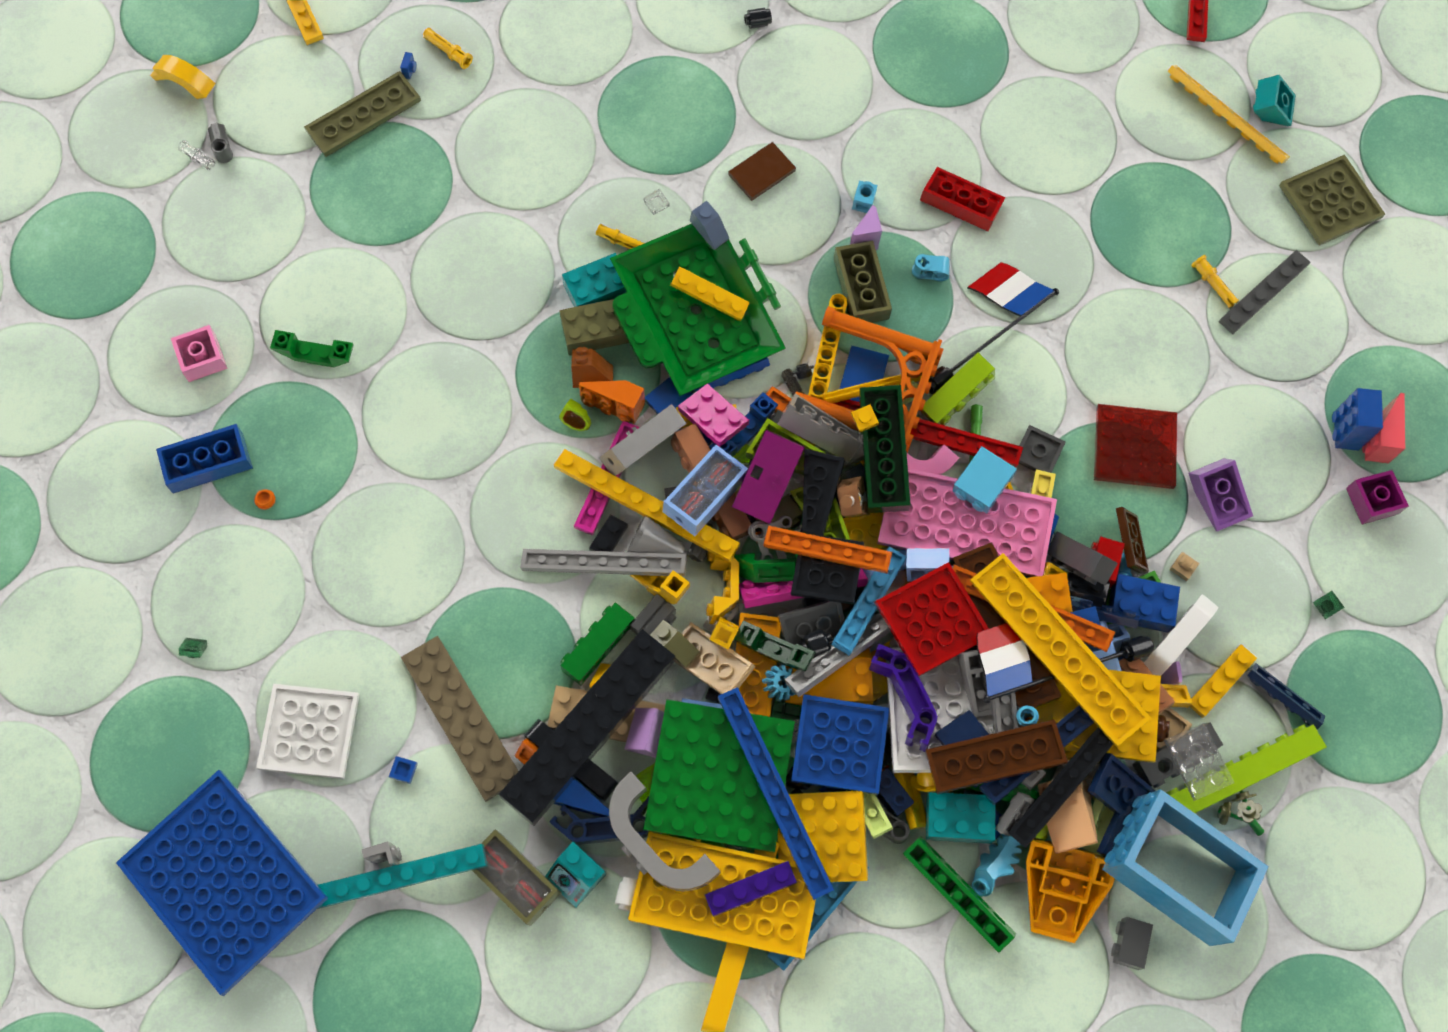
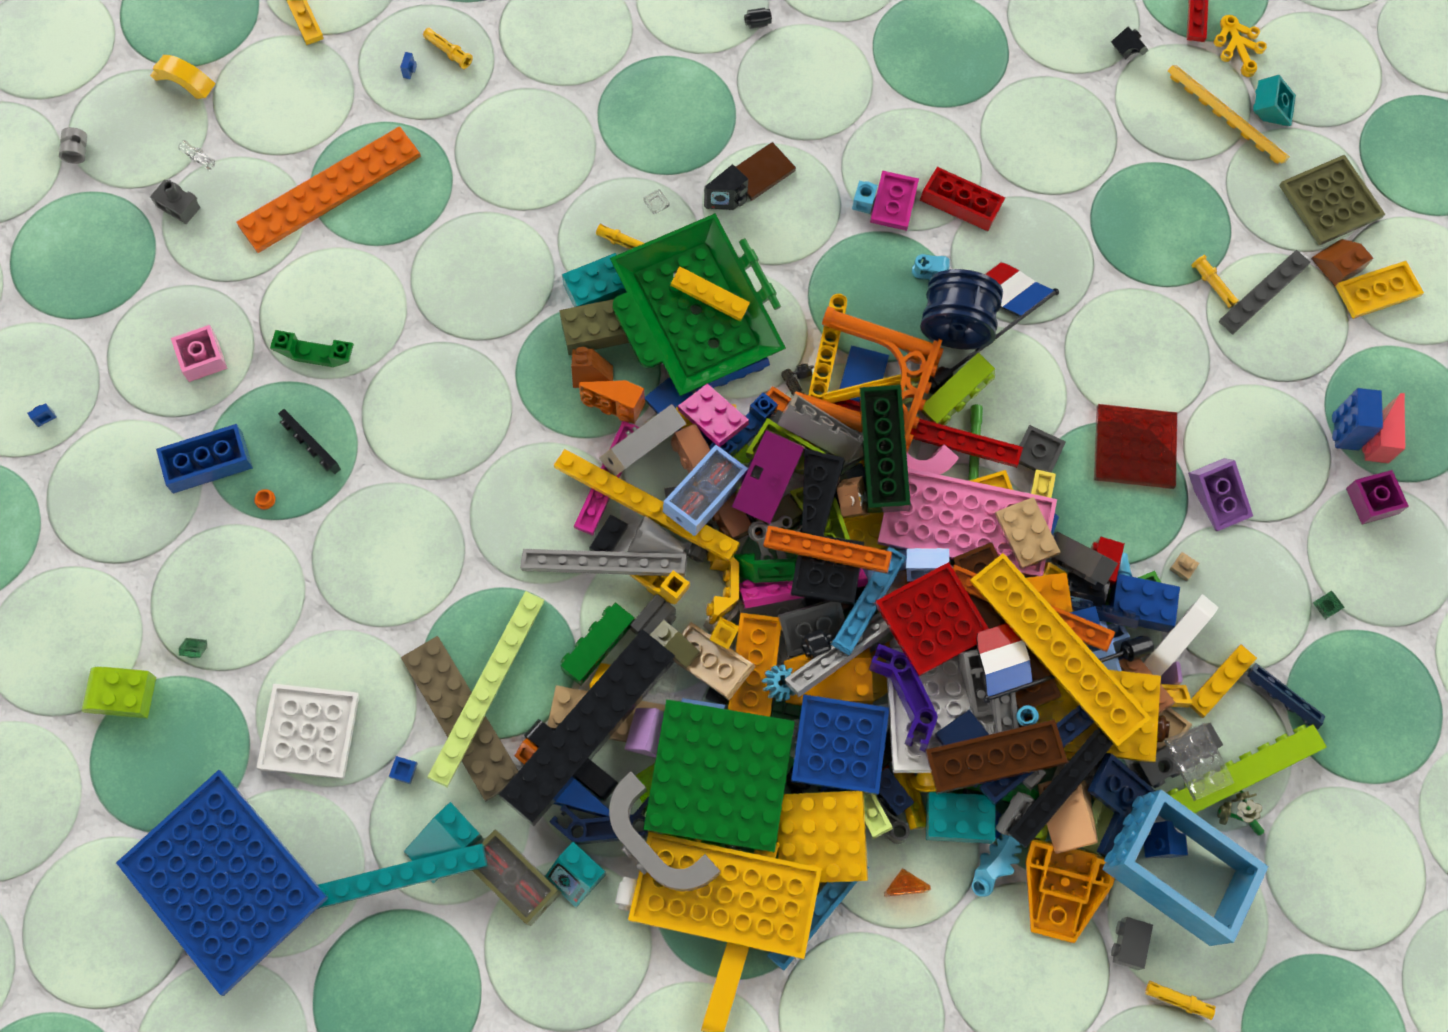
(41, 414): none -> blue plate
(73, 145): none -> light grey wheel
(119, 692): none -> lime brick
(175, 201): none -> dark grey brick
(220, 143): dark grey piece -> none
(313, 446): none -> black plate
(328, 189): none -> orange plate
(362, 113): olive plate -> none
(383, 852): light grey bracket -> none
(443, 834): none -> teal slope
(485, 690): none -> yellowish green plate
(575, 416): lime rock -> none
(709, 225): sand blue slope -> none
(726, 190): none -> black slope
(750, 888): dark purple plate -> none
(774, 647): dark green slope -> none
(775, 794): blue plate -> none
(862, 281): olive brick -> none
(864, 418): yellow plate -> none
(868, 229): lavender slope -> none
(894, 200): none -> dark pink plate
(905, 884): none -> clear orange slope
(960, 894): green brick -> none
(962, 309): none -> dark blue wheel
(984, 480): medium azure brick -> none
(1027, 533): none -> tan plate
(1129, 42): none -> black brick
(1133, 540): reddish brown tile -> none
(1165, 841): none -> blue brick
(1188, 1003): none -> yellow pin
(1231, 25): none -> yellow plant
(1342, 260): none -> dark orange slope
(1379, 289): none -> yellow plate

